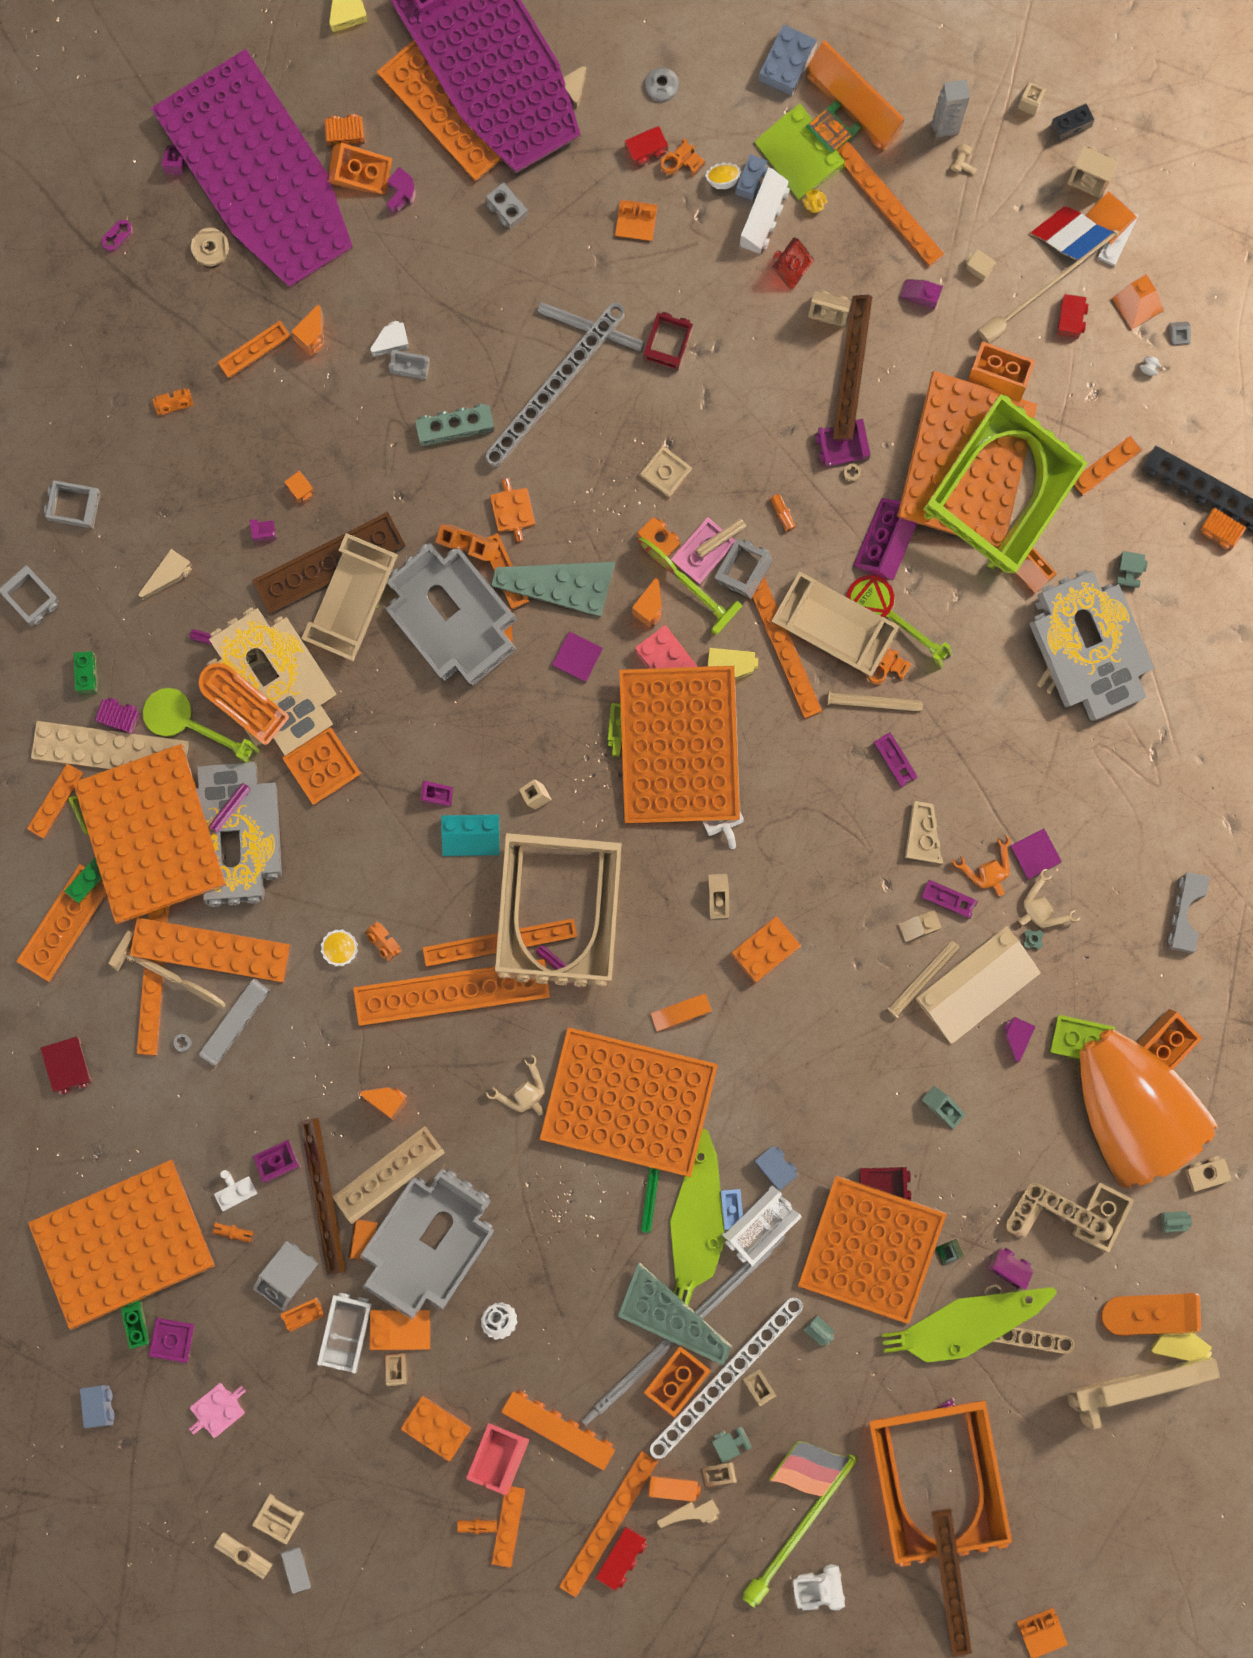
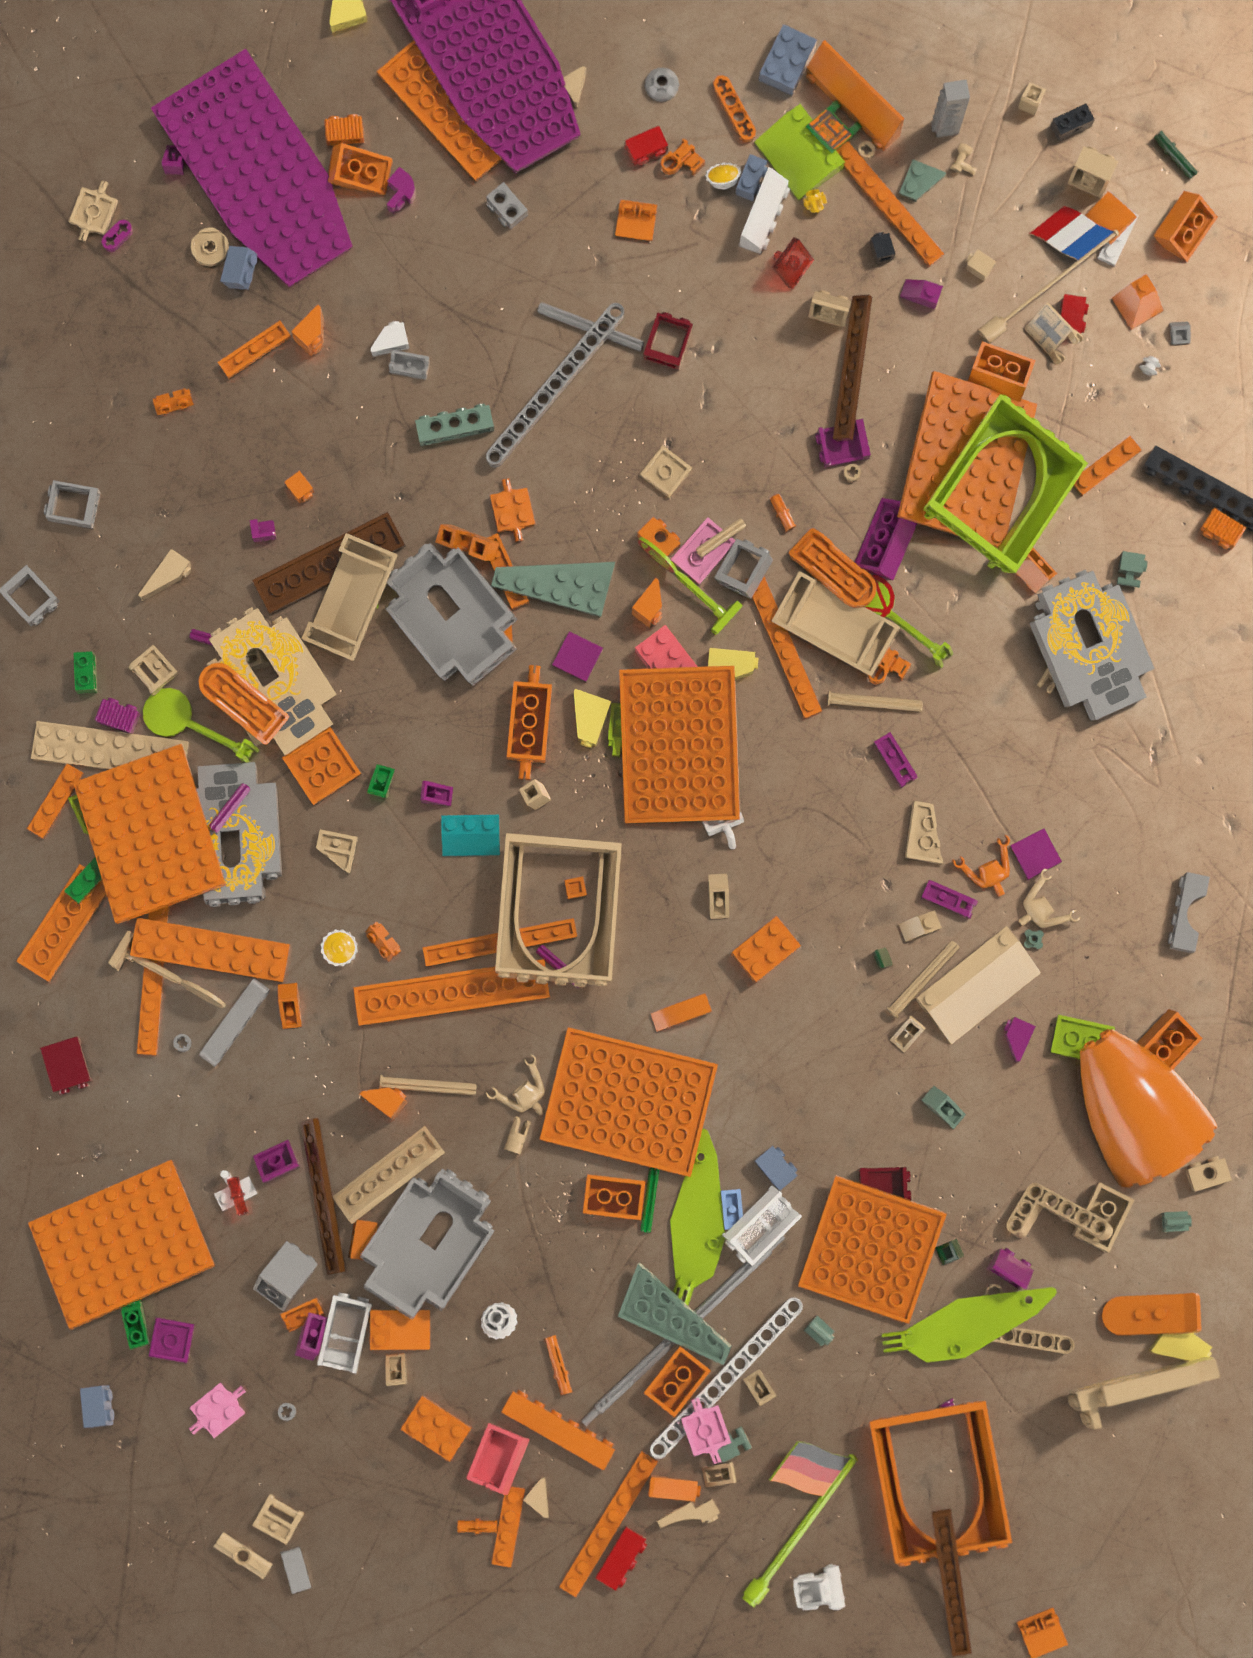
(93, 211): none -> tan plate
(158, 666): none -> tan plate
(233, 1232): orange pin -> none
(237, 1195): none -> clear red axle
(239, 267): none -> sand blue brick
(281, 1409): none -> light grey bush
(289, 1005): none -> orange slope
(311, 1337): none -> magenta slope
(338, 848): none -> tan wing
(381, 781): none -> green slope
(428, 1085): none -> tan axle
(516, 1140): none -> tan hinge
(529, 722): none -> orange brick
(538, 1498): none -> tan slope
(558, 1365): none -> orange pin
(575, 887): none -> orange plate
(590, 717): none -> light yellow slope
(614, 1197): none -> orange brick
(706, 1430): none -> bright pink plate
(735, 108): none -> orange beam
(834, 569): none -> orange piece
(870, 147): none -> tan bush
(882, 247): none -> black brick
(882, 958): none -> slope
(907, 1034): none -> tan slope
(920, 180): none -> sand green wing
(1050, 331): none -> tan flag
(1171, 149): none -> dark green pin
(1186, 225): none -> orange slope

